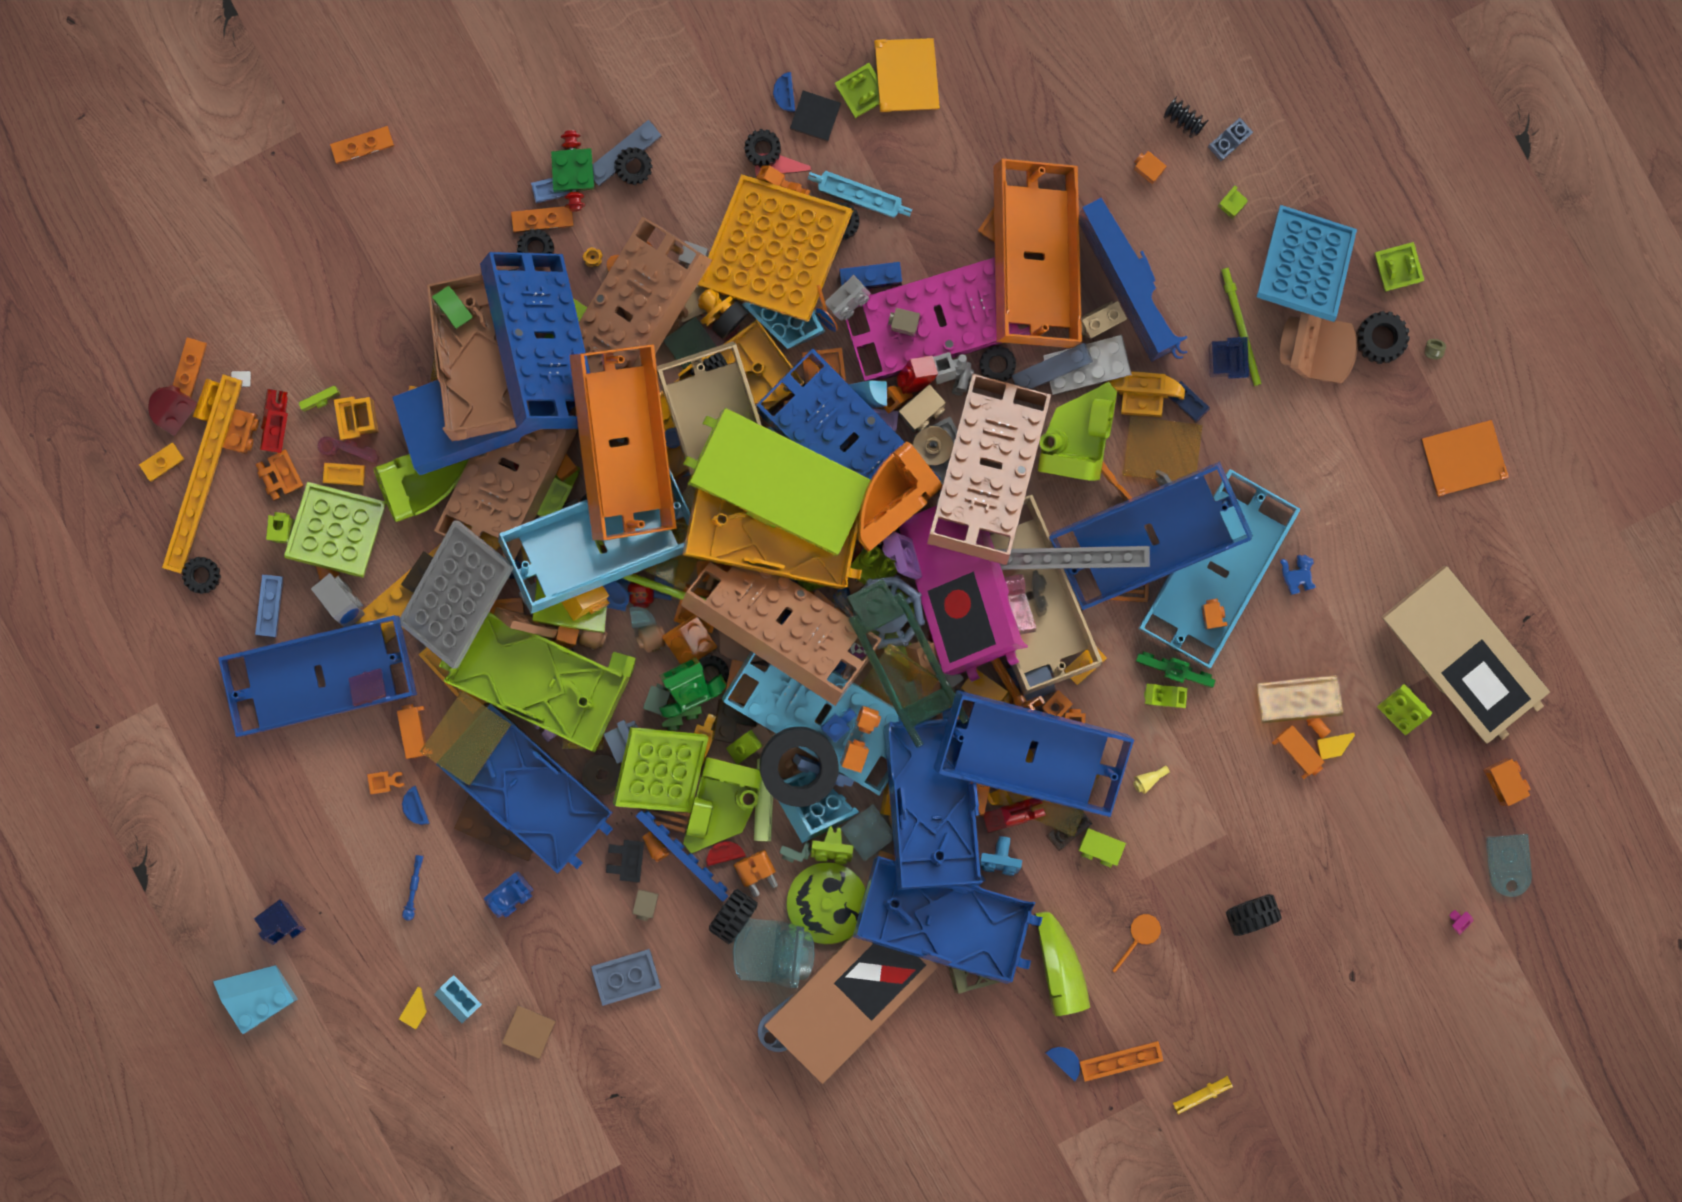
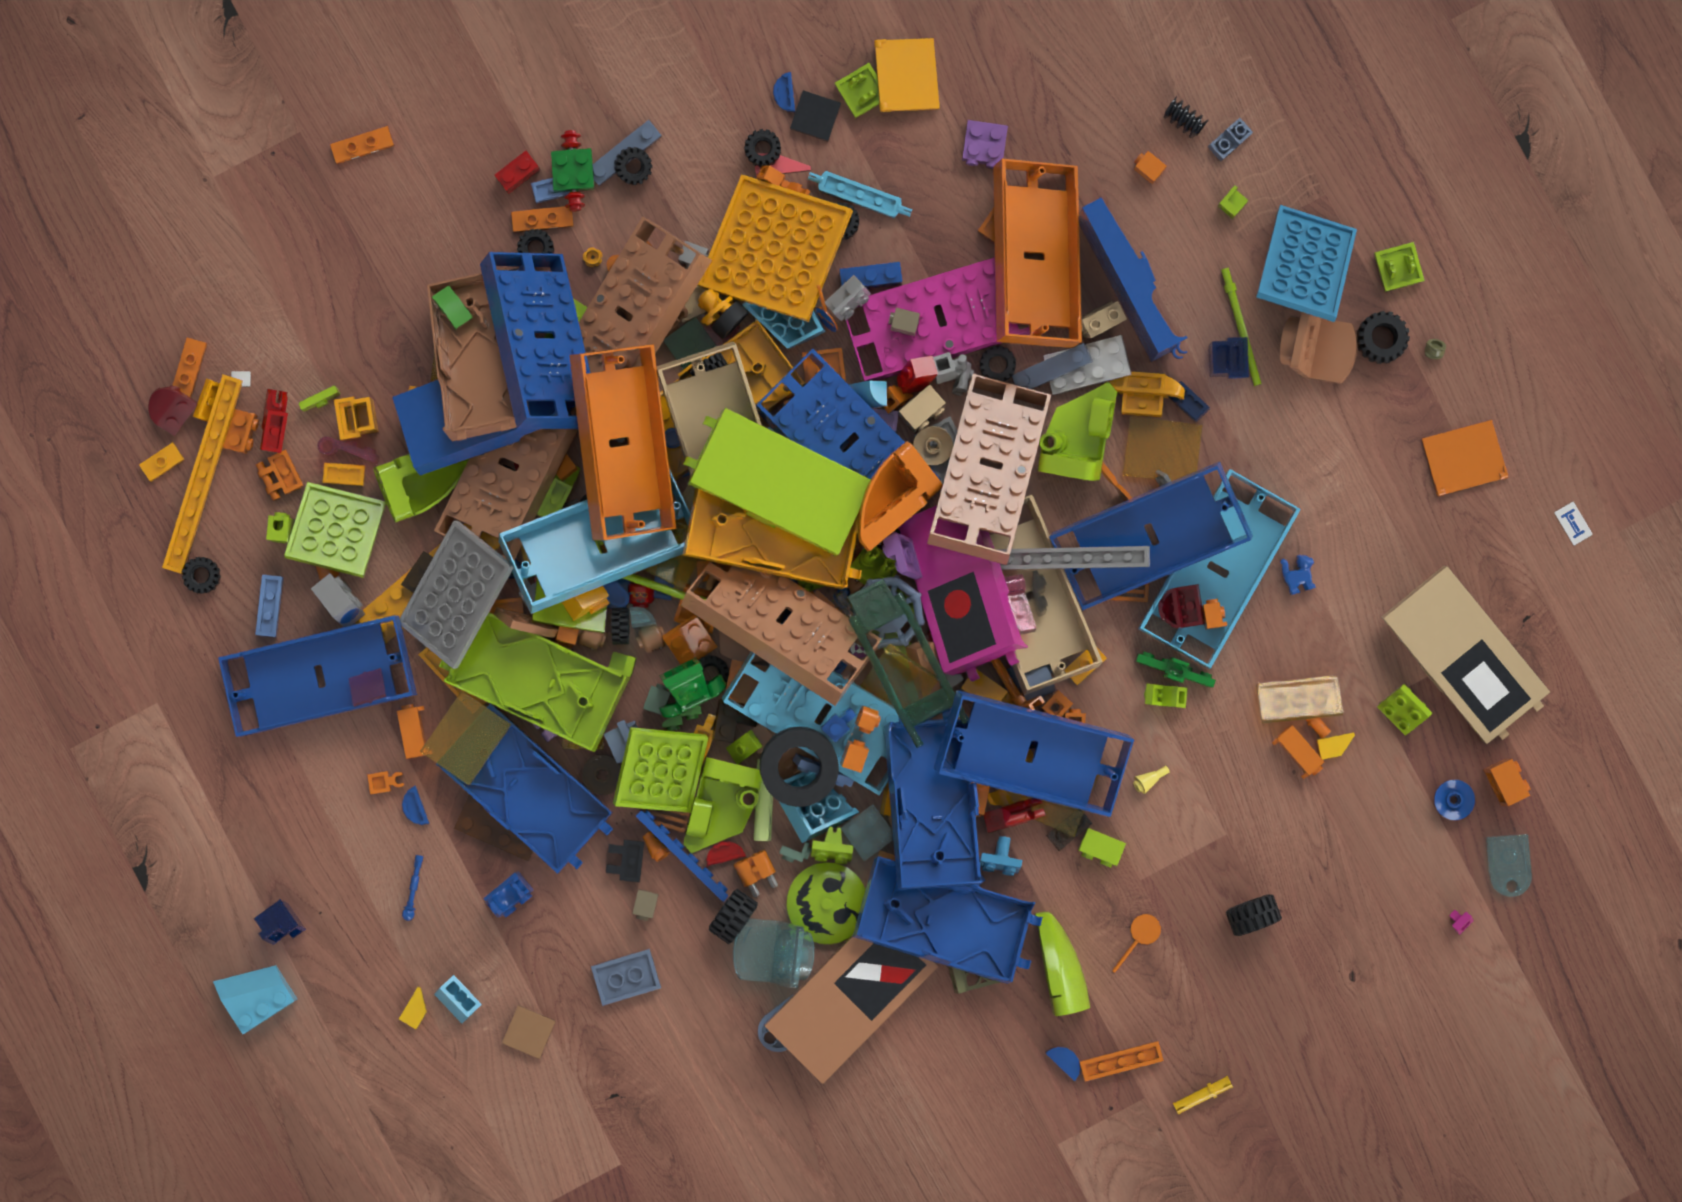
(517, 172): none -> red brick
(620, 626): none -> black tyre
(984, 143): none -> medium lavender plate
(1182, 607): none -> dark red slope
(1463, 805): none -> blue dish
(1573, 523): none -> white sticker

